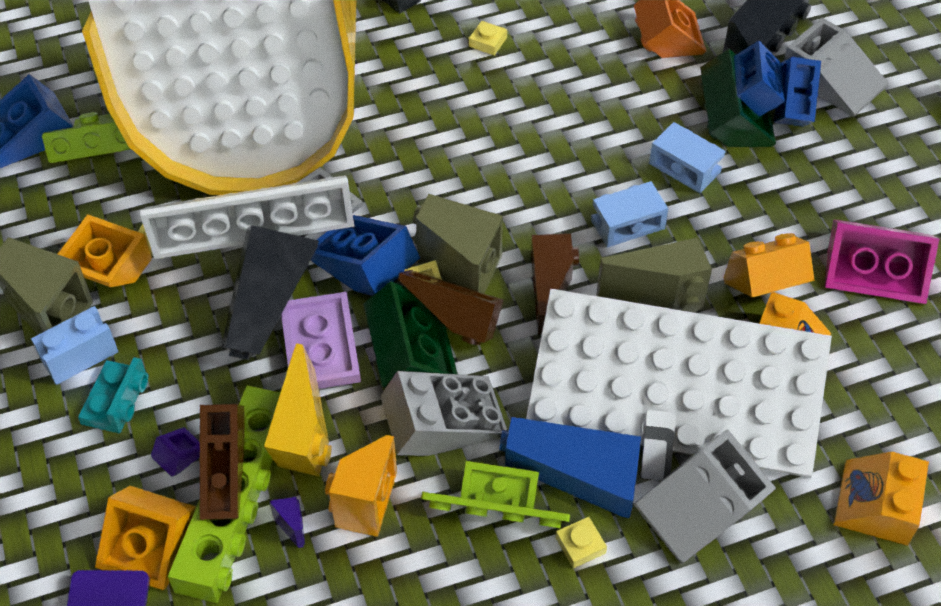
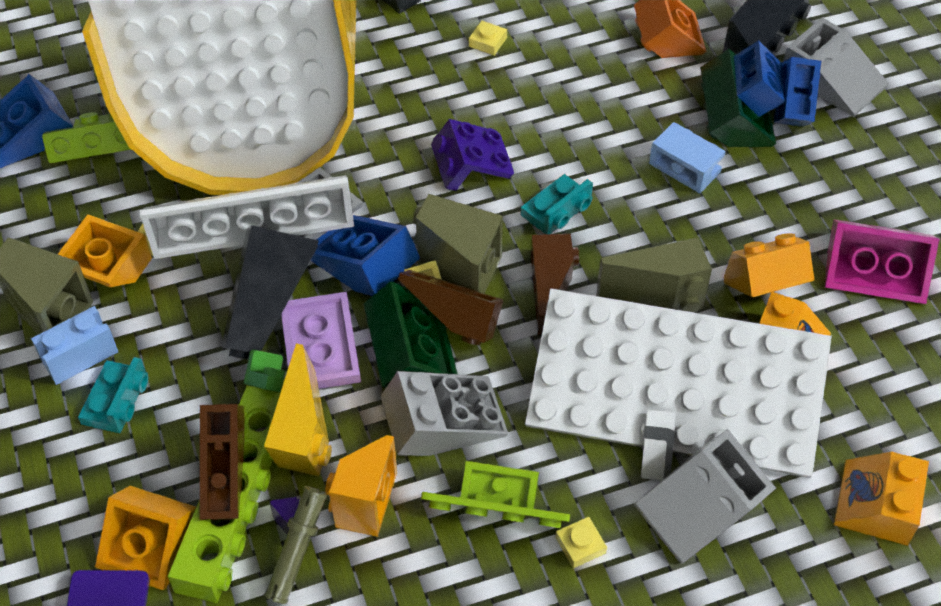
(175, 451): dark purple slope -> none
(265, 371): none -> bright green bracket
(301, 529): none -> olive pin
(466, 148): none -> dark purple bracket
(557, 204): none -> teal bracket
(576, 460): blue slope -> none
(629, 214): light blue brick -> none

